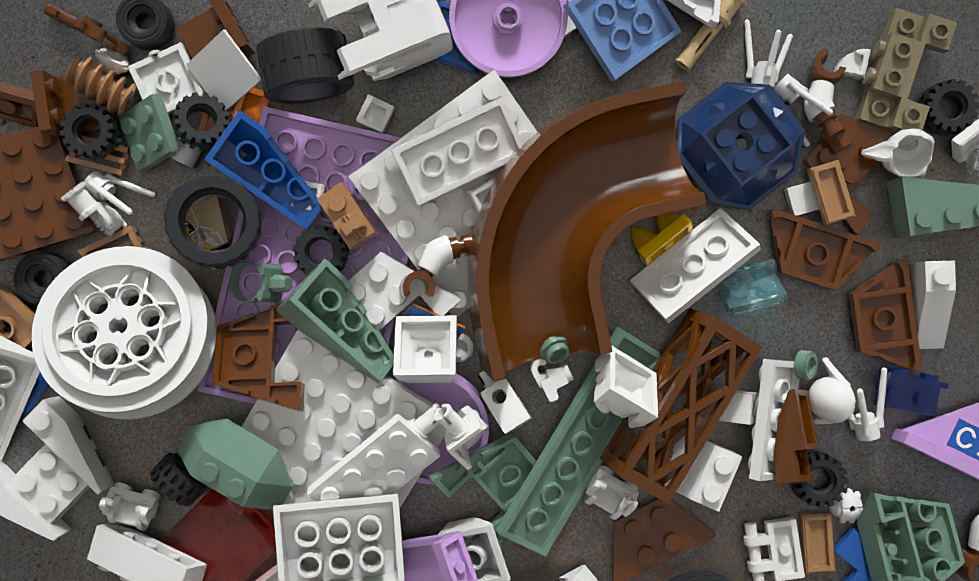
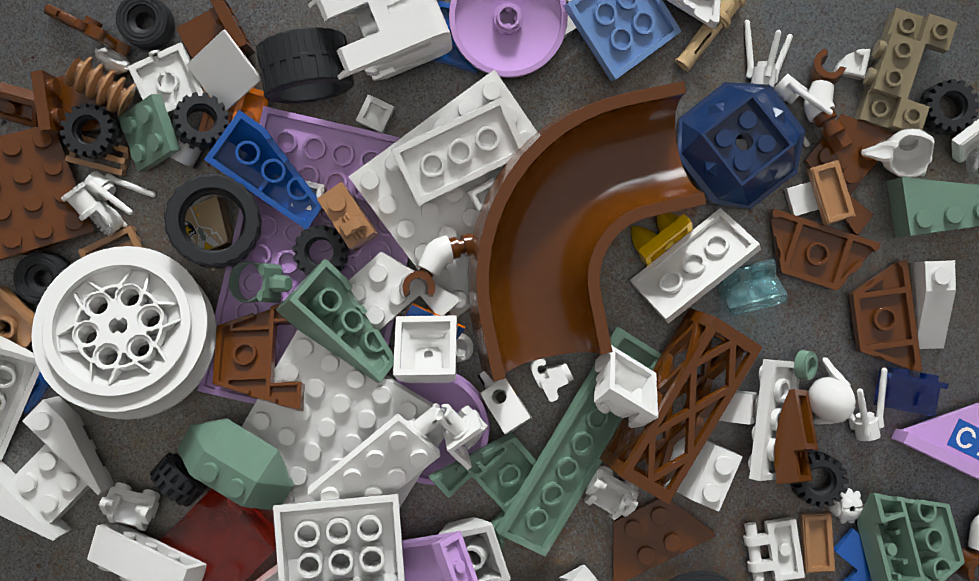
(555, 349): sand green plate -> none

